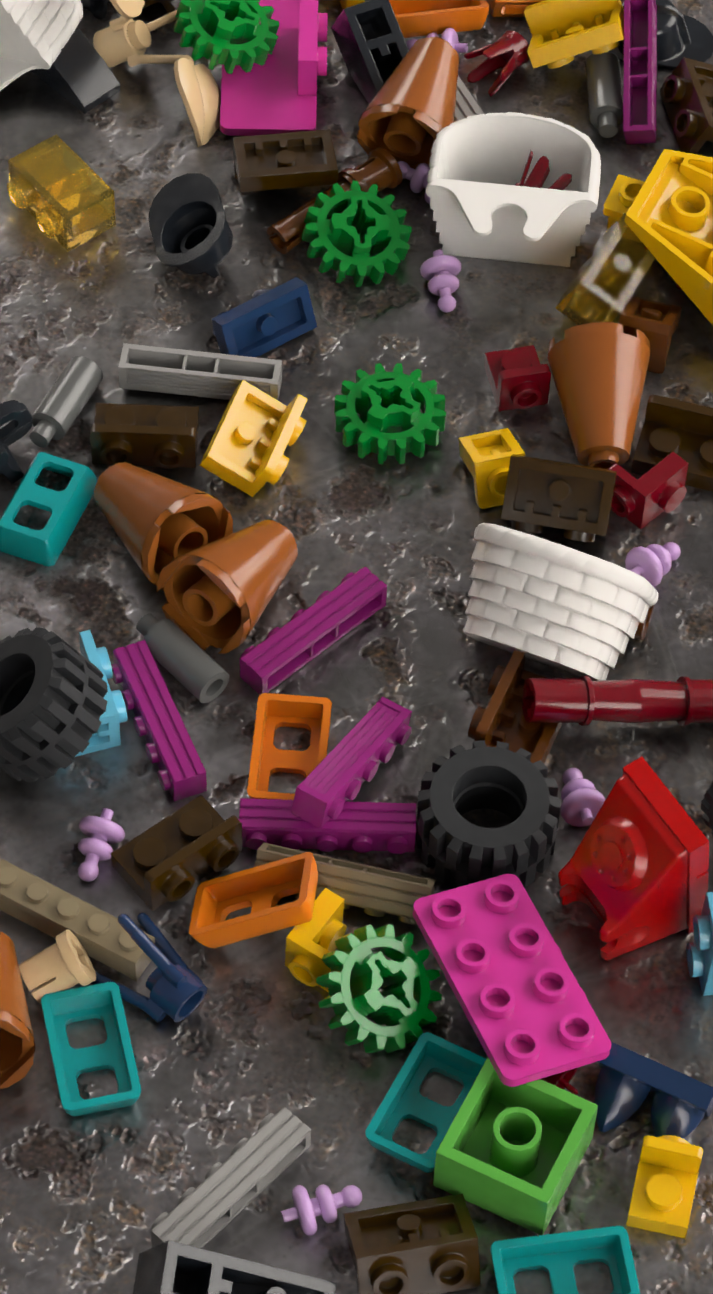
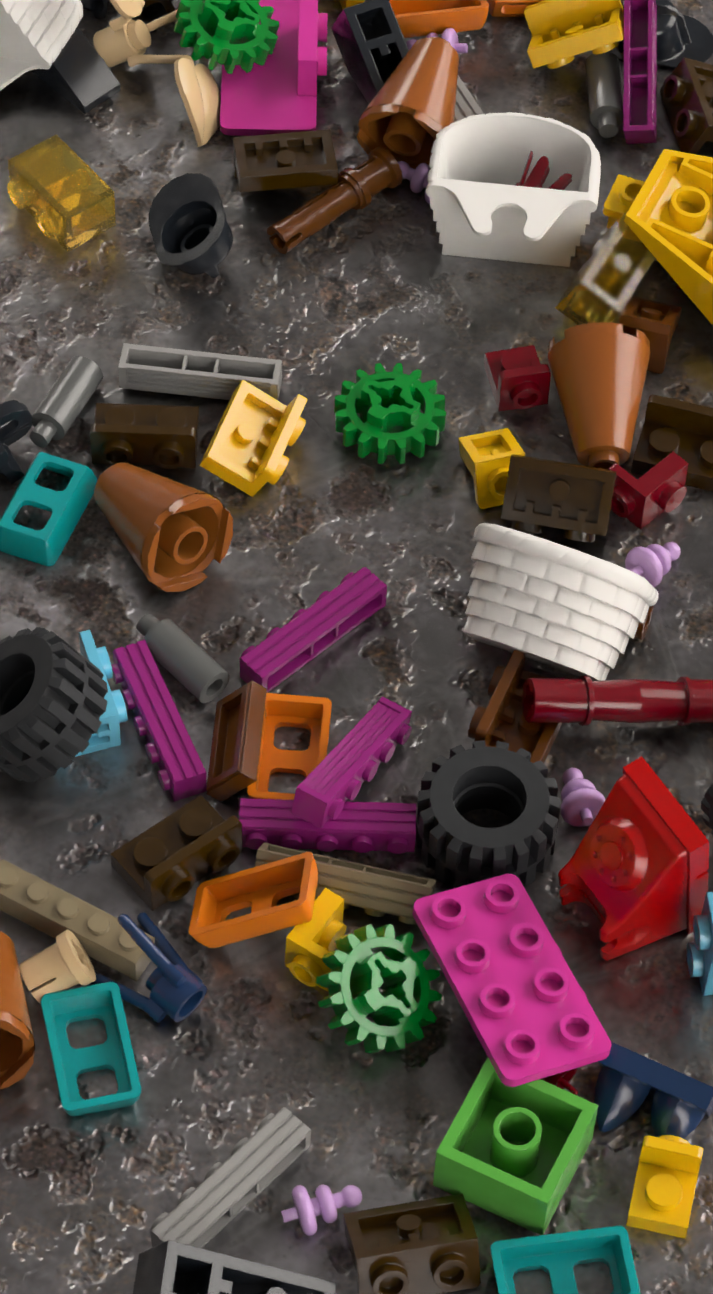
(96, 847): lavender hair -> none
(227, 584): dark orange cone -> none
(236, 741): none -> reddish brown tile
(265, 320): dark blue tile -> none
(372, 223): green gear -> none
(406, 1102): teal piece -> none
(442, 278): lavender hair -> none
(506, 53): dark red piece -> none

